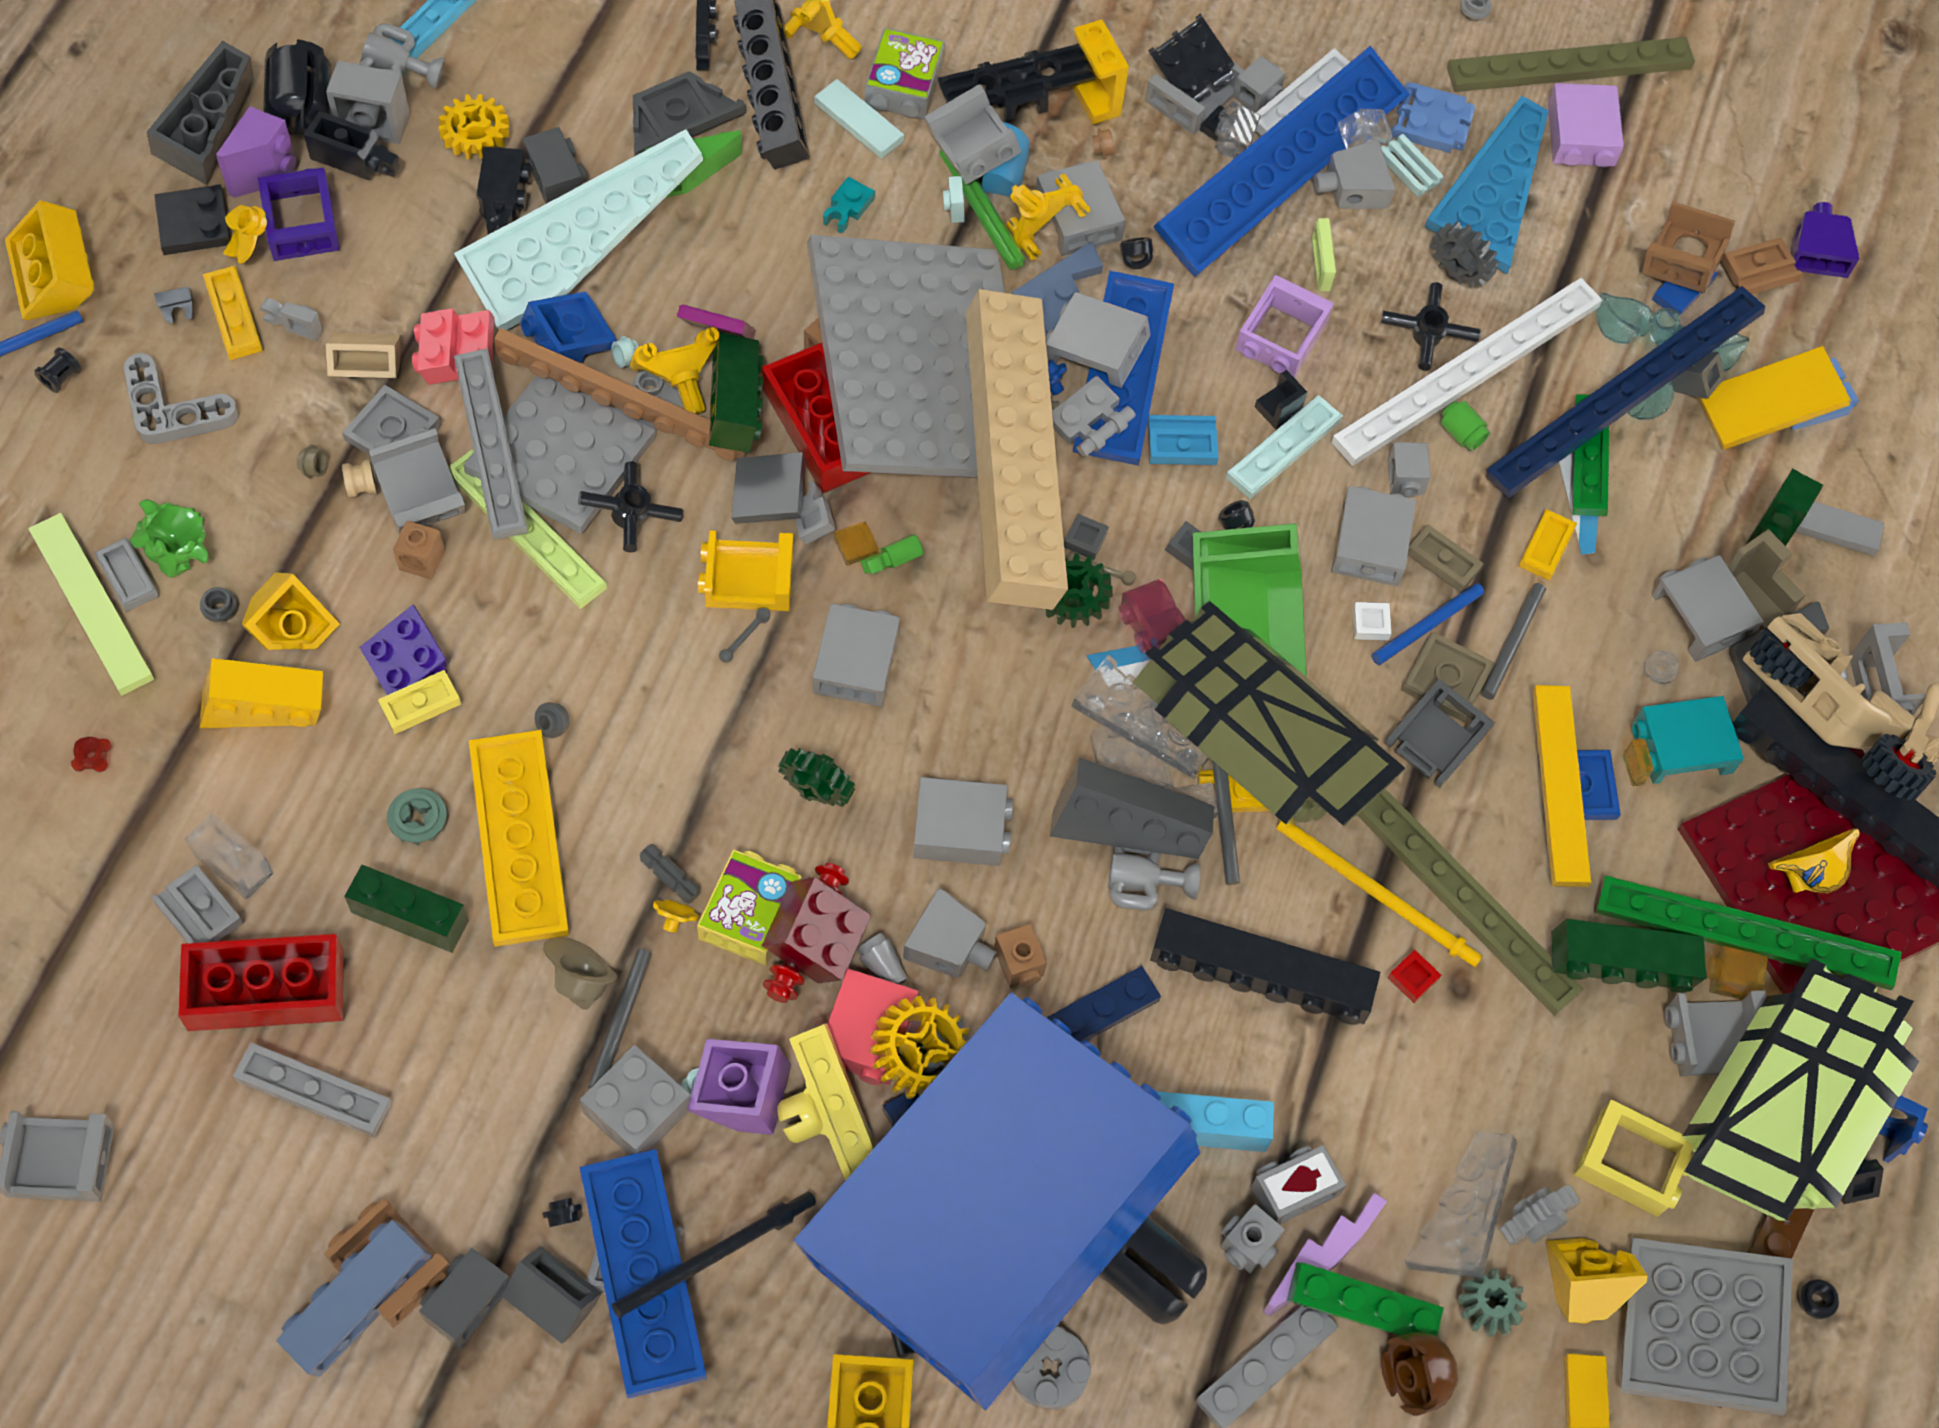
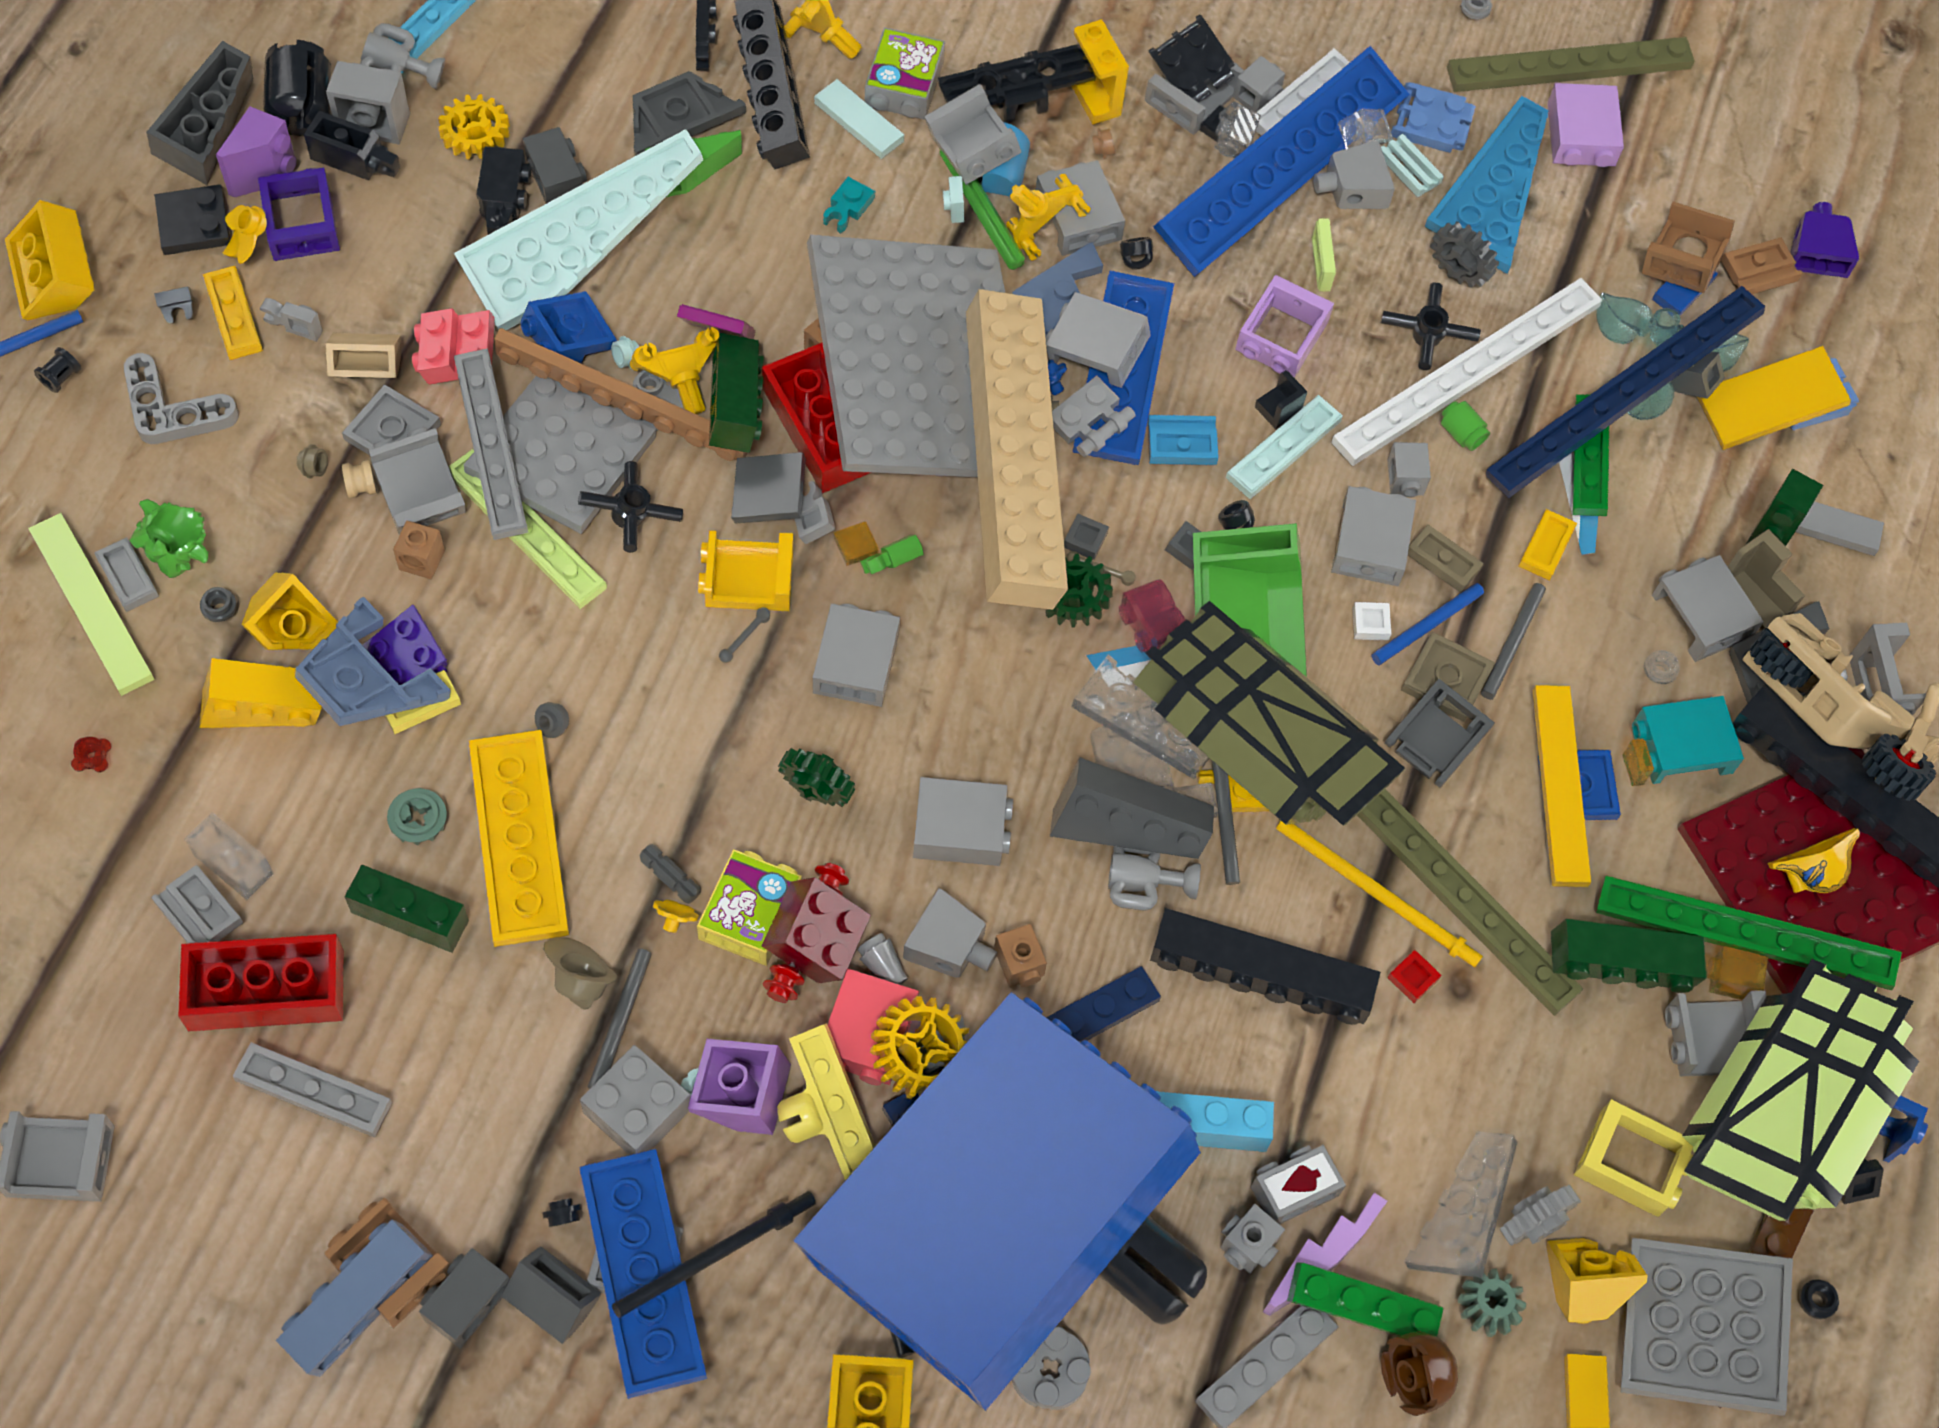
(351, 681): none -> sand blue wing

